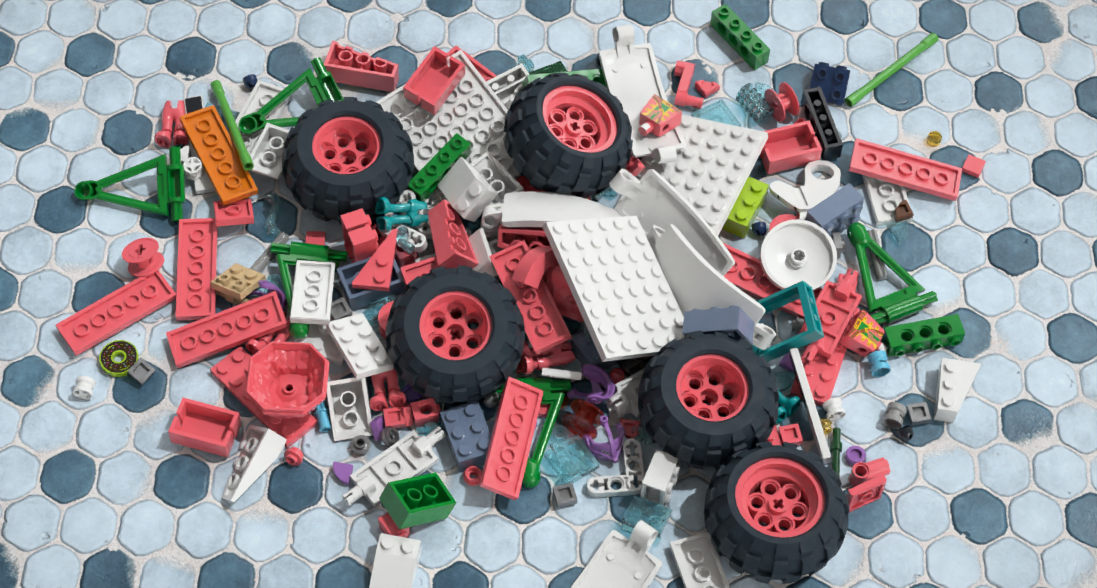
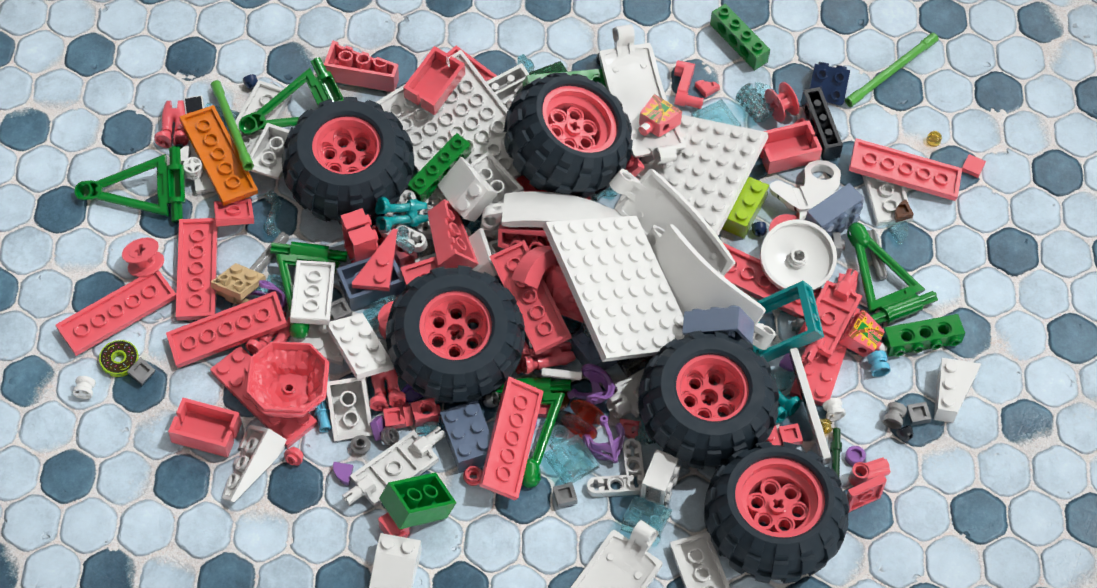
(315, 237): coral tile -> none
(616, 374): coral hinge -> none

